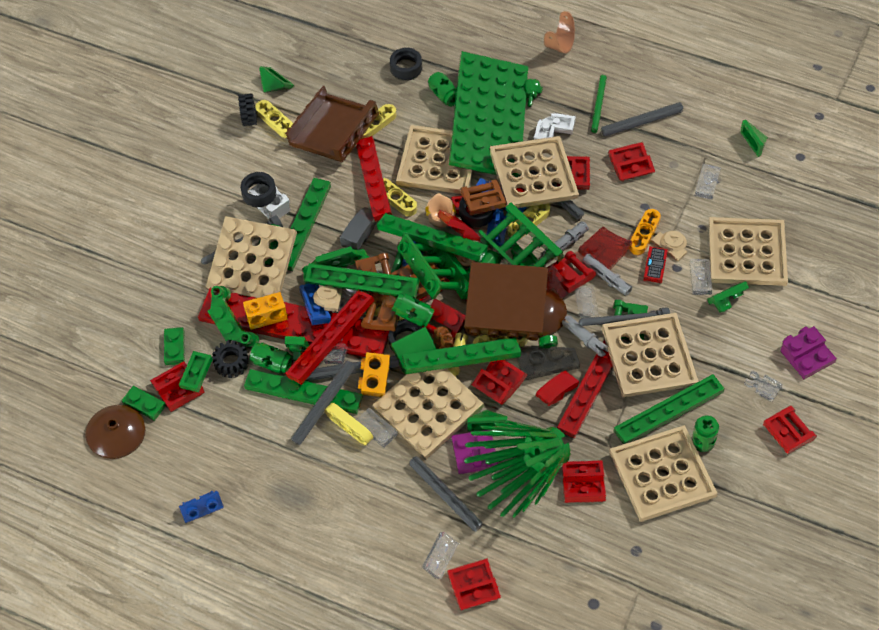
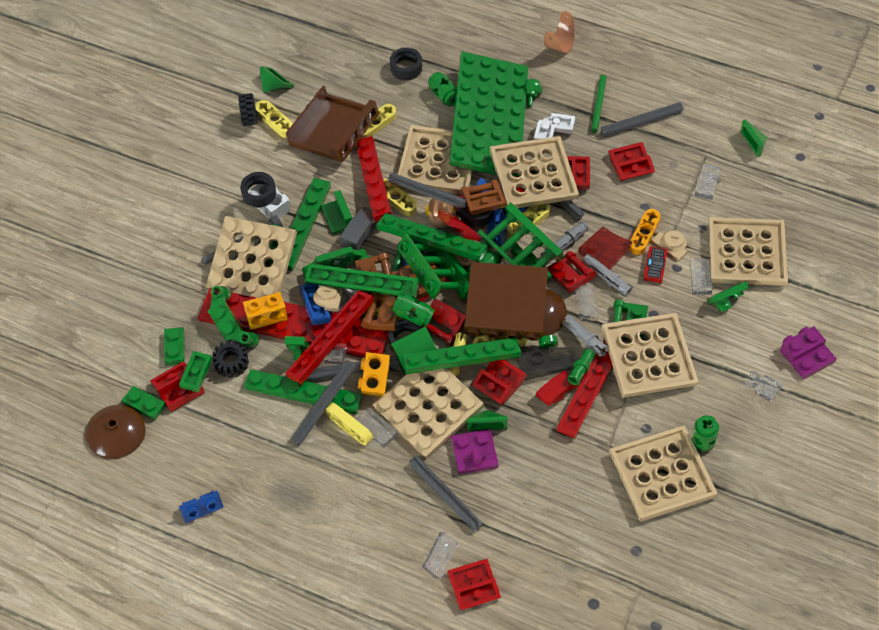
(271, 358): green piece -> none
(337, 213): none -> green panel
(427, 190): none -> dark grey axle
(442, 338): dark orange gear -> none
(538, 453): green plant -> none
(554, 280): clear red plate -> none
(581, 367): none -> green pin
(583, 481): red slope -> none
(611, 319): dark grey piece -> none
(669, 409): green plate -> none
(785, 433): red plate -> none

